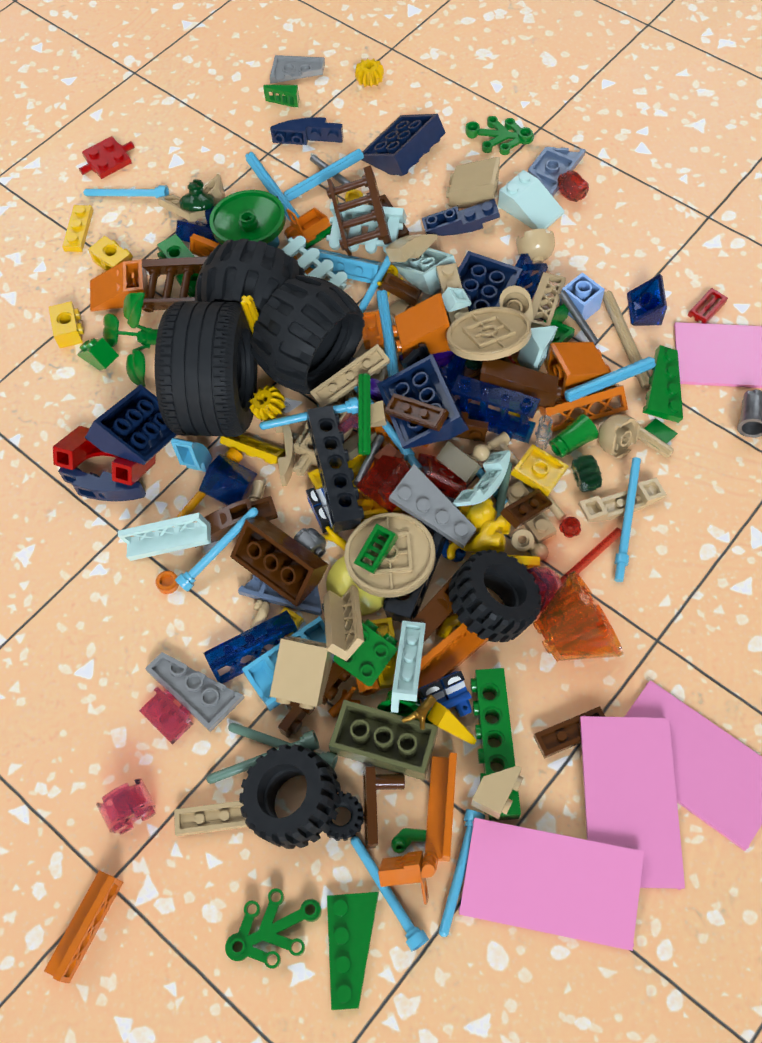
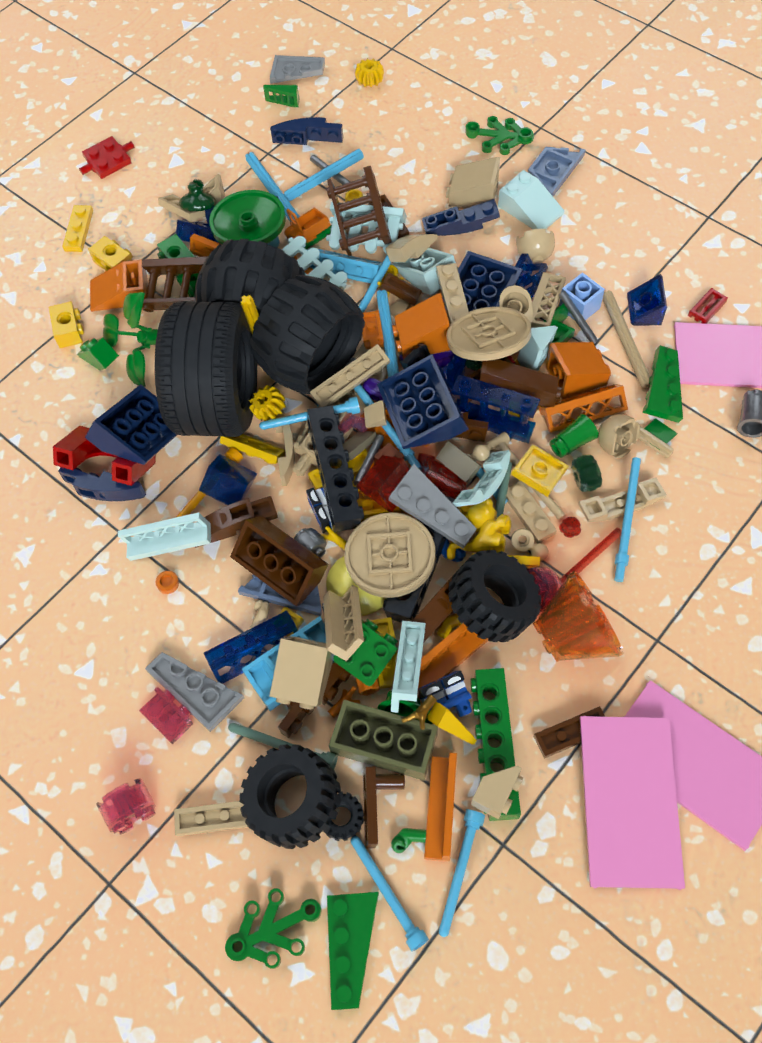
(83, 927): orange fence -> none
(160, 191): medium azure piece -> none
(187, 579): medium azure piece -> none
(192, 454): medium azure slope -> none
(257, 490): tan pin -> none
(308, 740): sand green piece -> none
(364, 415): green axle -> none
(387, 546): green slope -> none
(404, 143): dark blue slope -> none
(408, 870): orange piece -> none
(416, 412): reddish brown tile -> none
(455, 299): light aqua slope -> none
(526, 508): reddish brown tile -> none
(543, 432): clear pin -> none
(552, 883): bright pink piece -> none
(572, 186): clear red hair -> none
(609, 379): medium azure axle -> none

